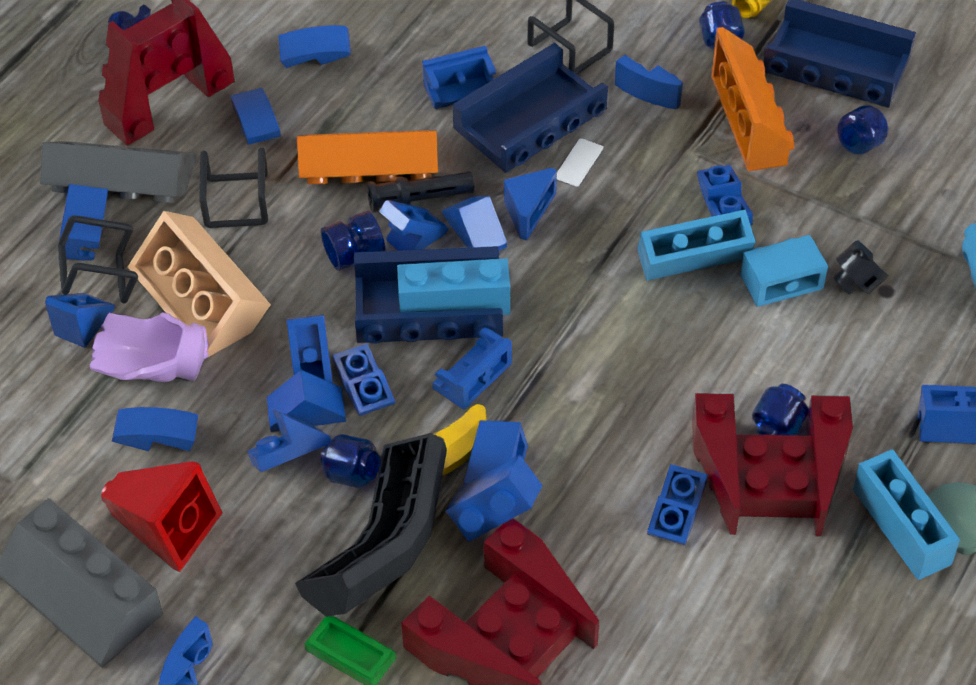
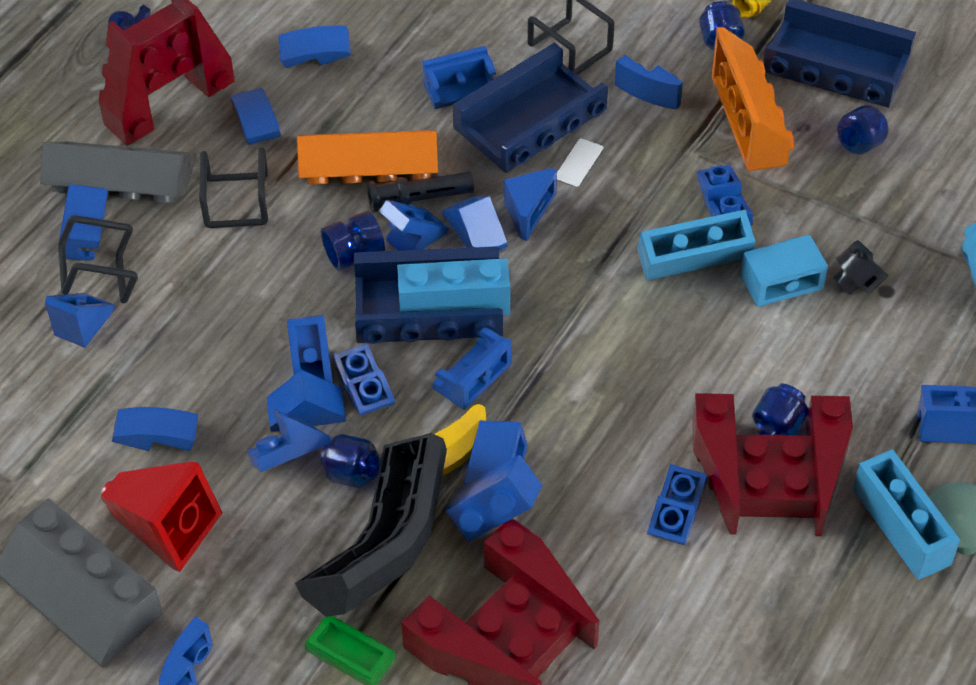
(149, 348): lavender hair -> none
(197, 281): light nougat slope -> none

